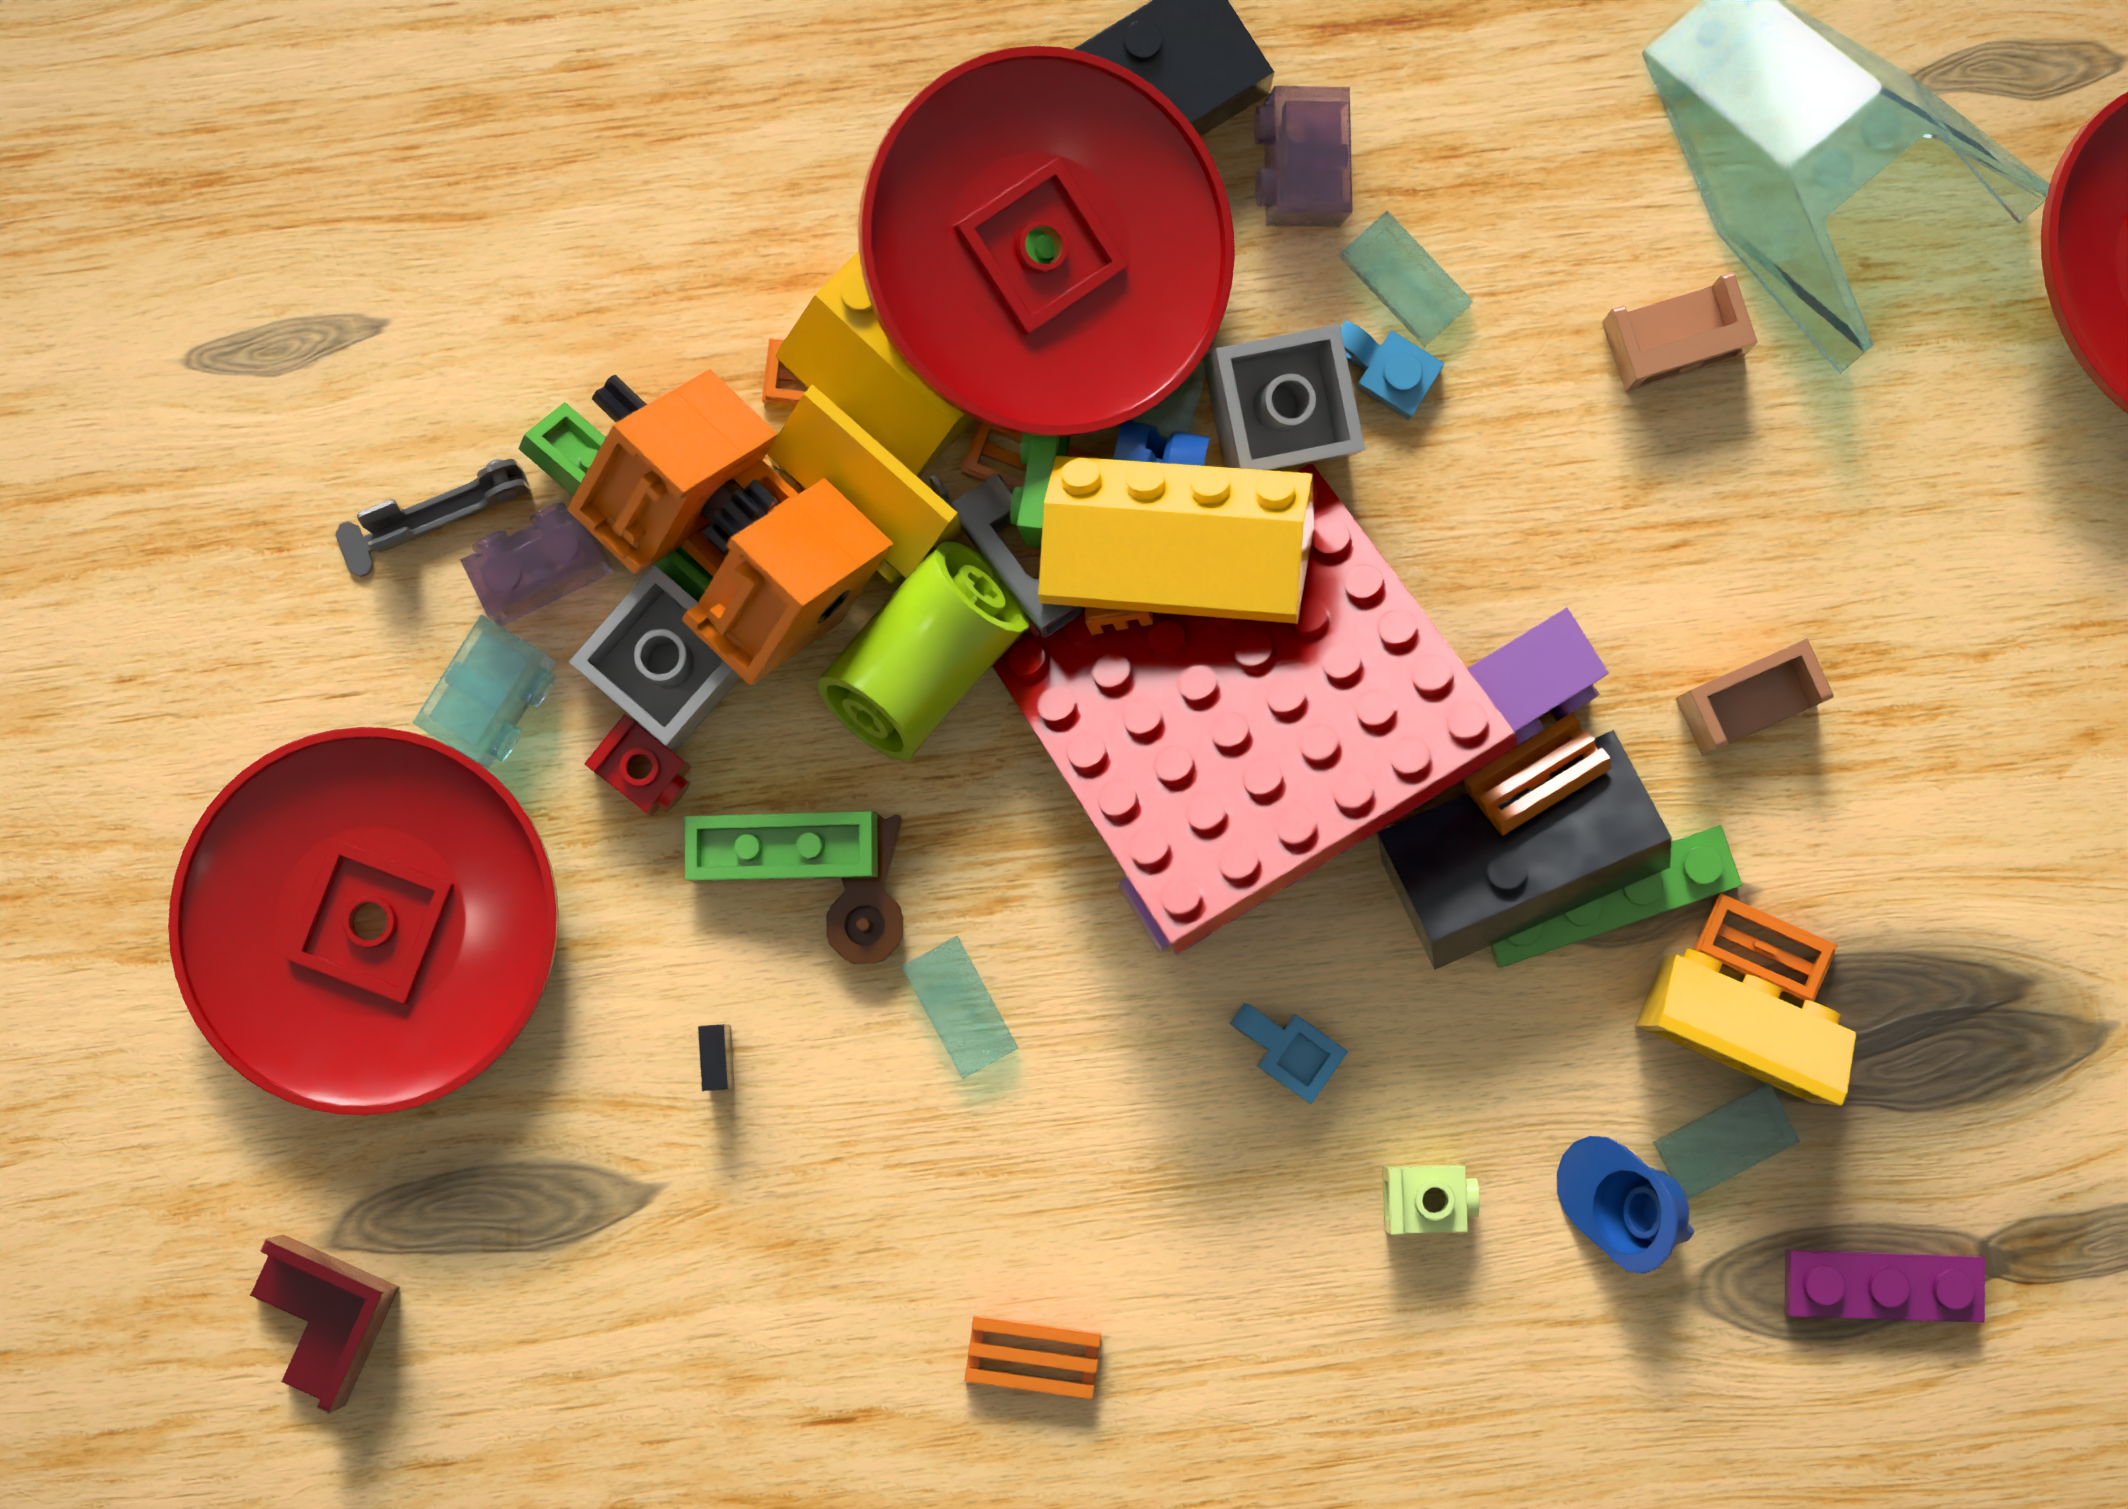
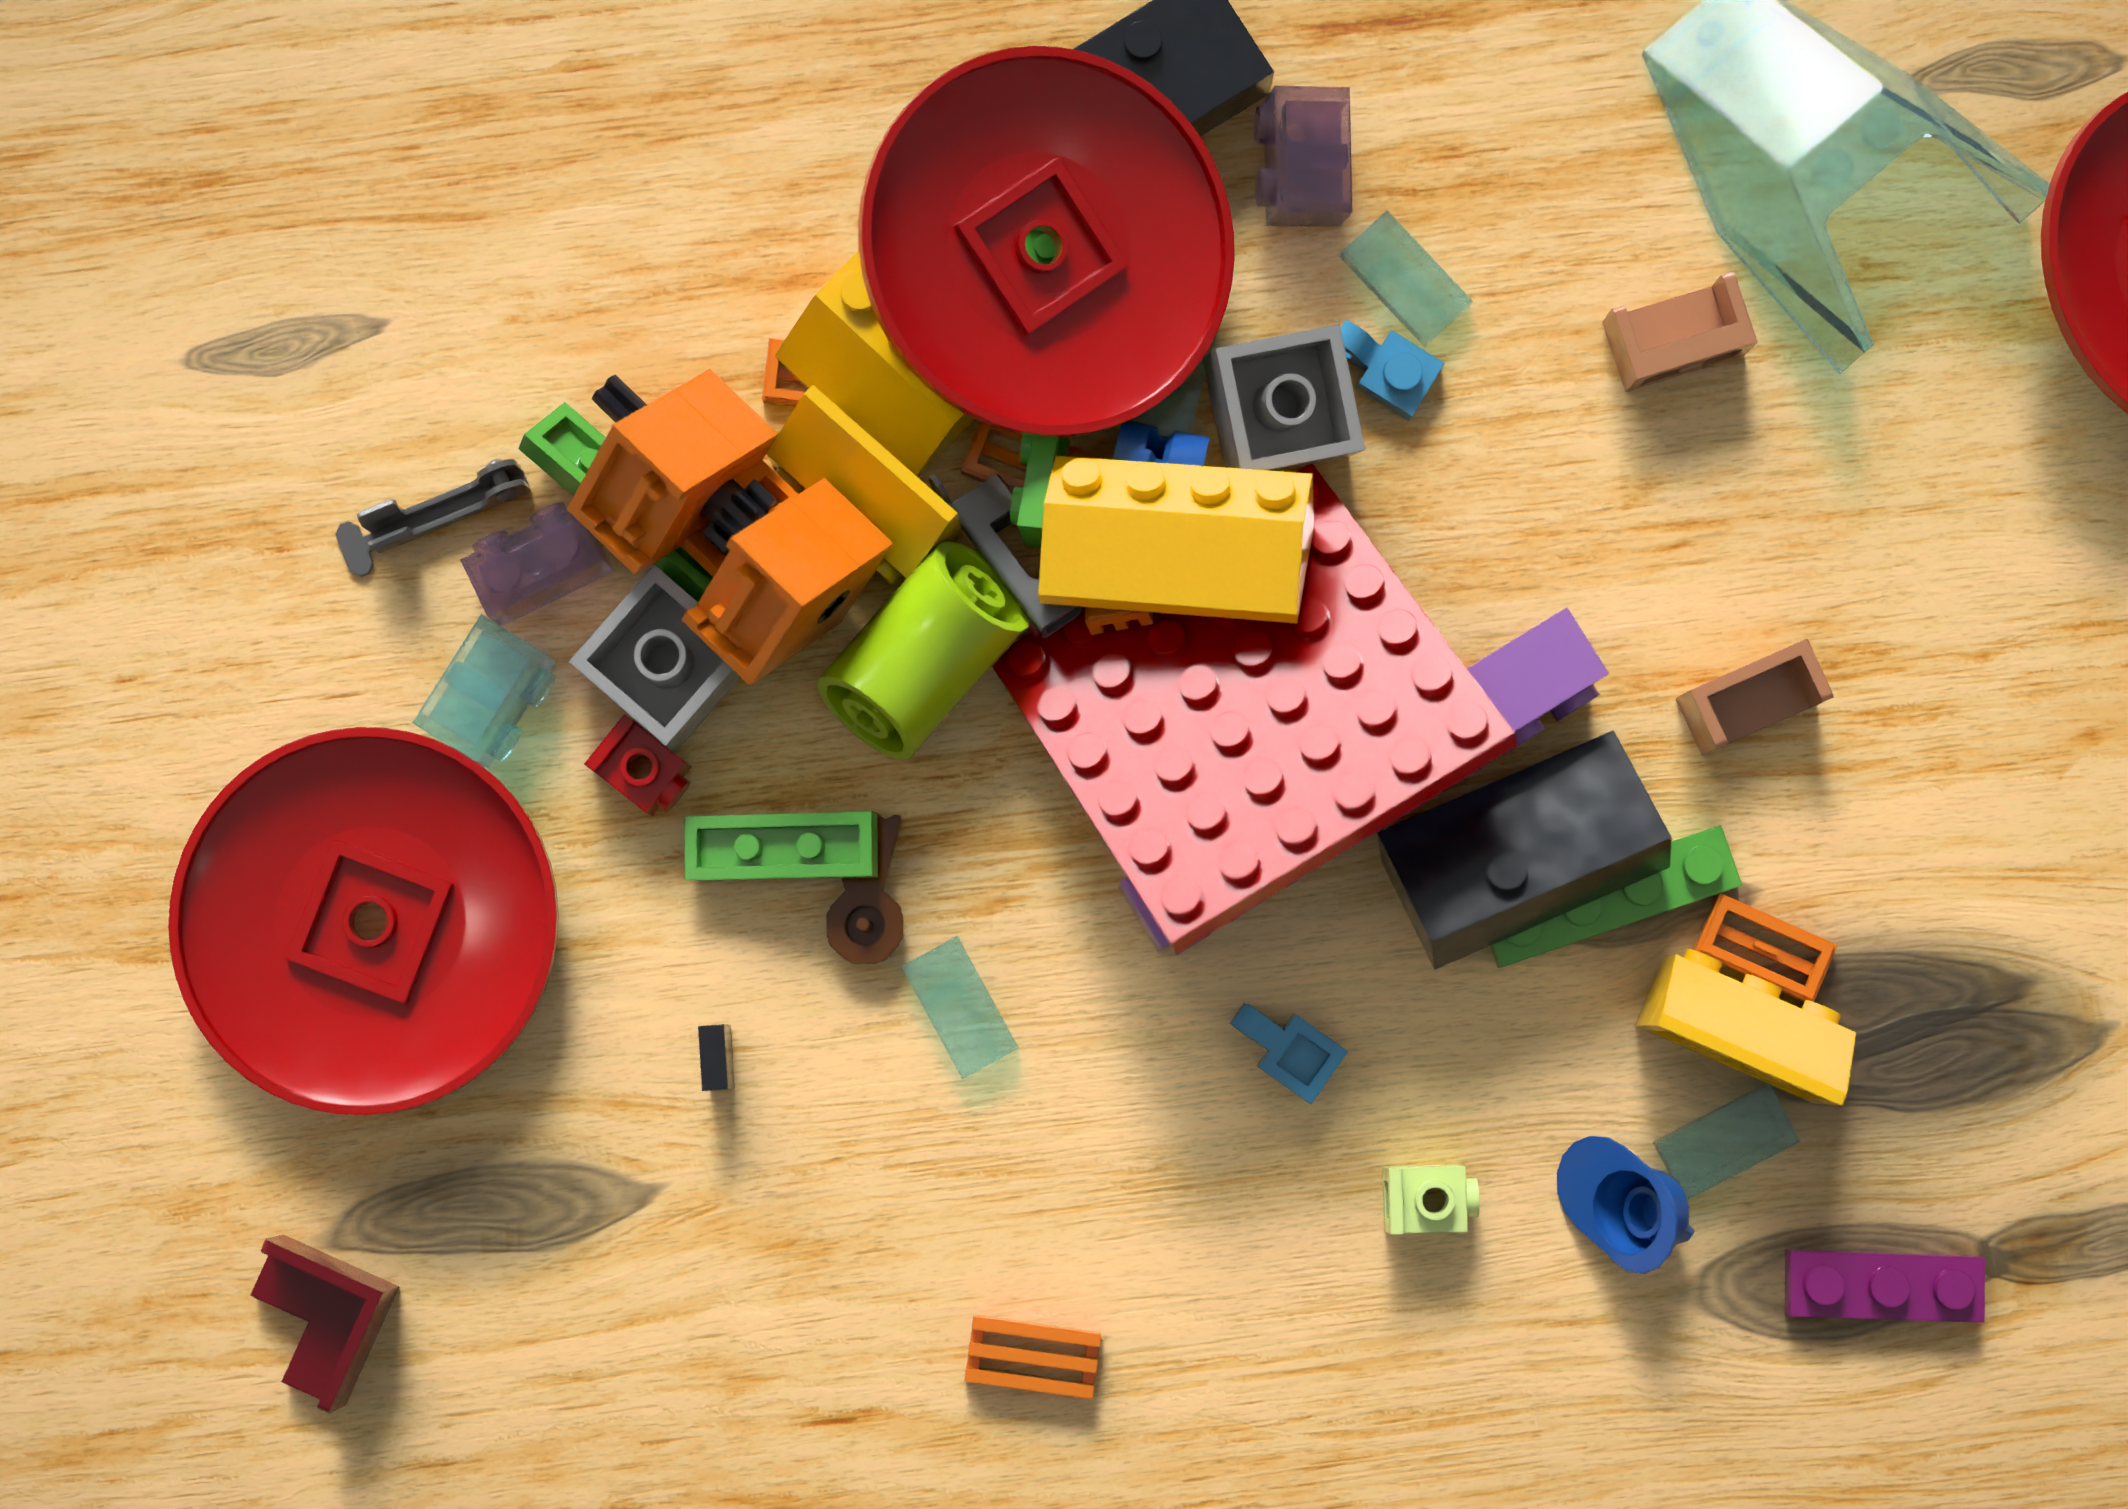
(1532, 765): orange tile -> none

